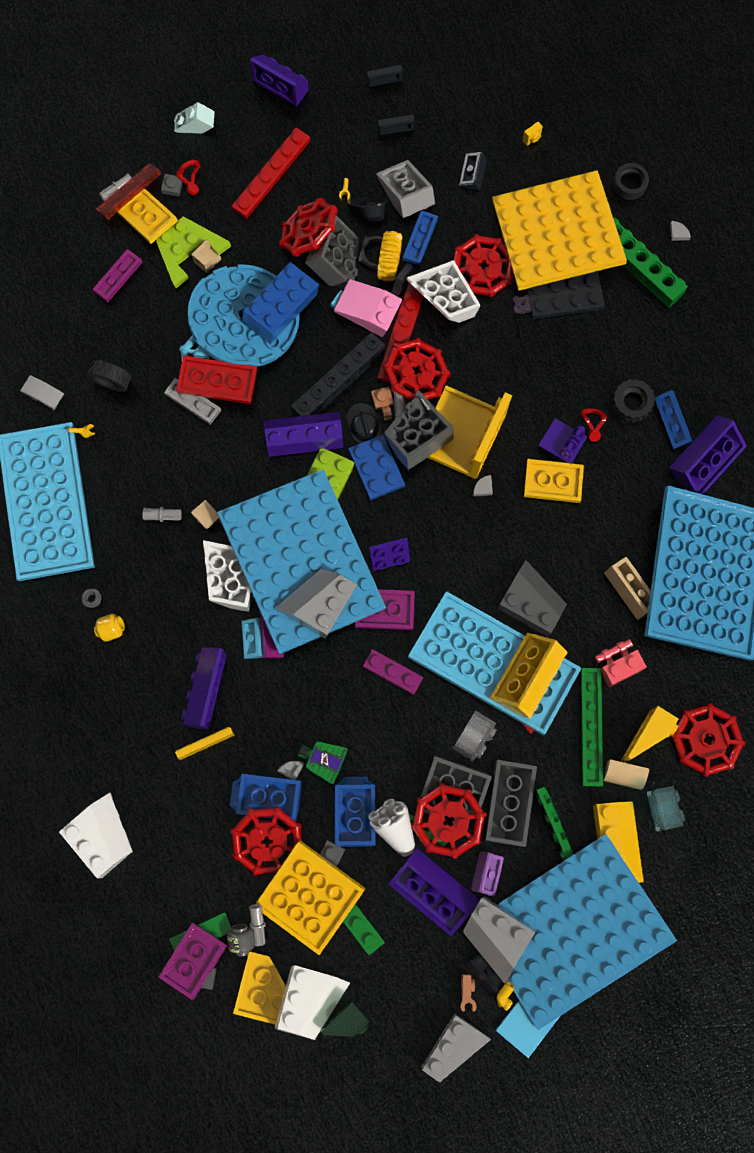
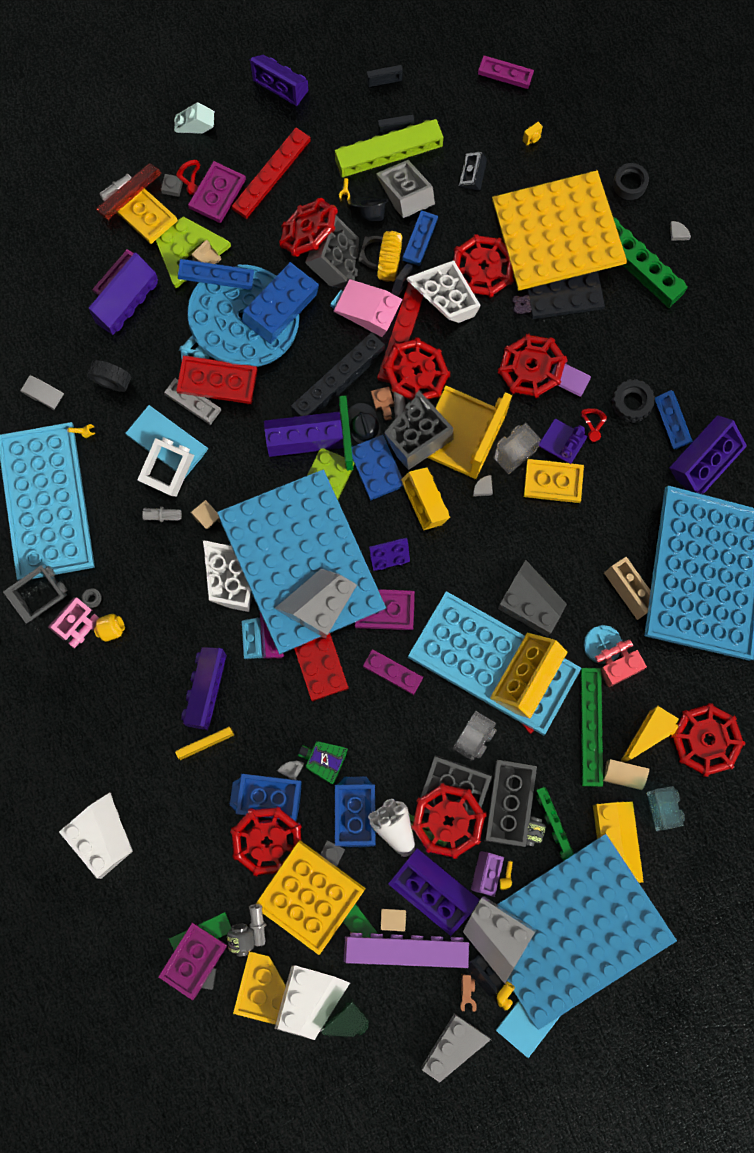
(20, 605): none -> dark grey window
(70, 618): none -> bright pink brick
(123, 294): none -> dark purple slope
(154, 425): none -> medium azure tile
(180, 474): none -> white window
(215, 274): none -> blue plate
(217, 192): none -> magenta plate
(321, 668): none -> red plate
(346, 433): none -> green tile
(389, 148): none -> lime brick
(393, 919): none -> tan panel
(406, 951): none -> medium lavender brick
(425, 498): none -> yellow brick
(505, 72): none -> magenta plate
(505, 883): none -> yellow hand
(516, 448): none -> clear brick
(535, 831): none -> dark grey head
(536, 374): none -> red plate
(573, 380): none -> medium lavender slope
(599, 639): none -> medium azure tile

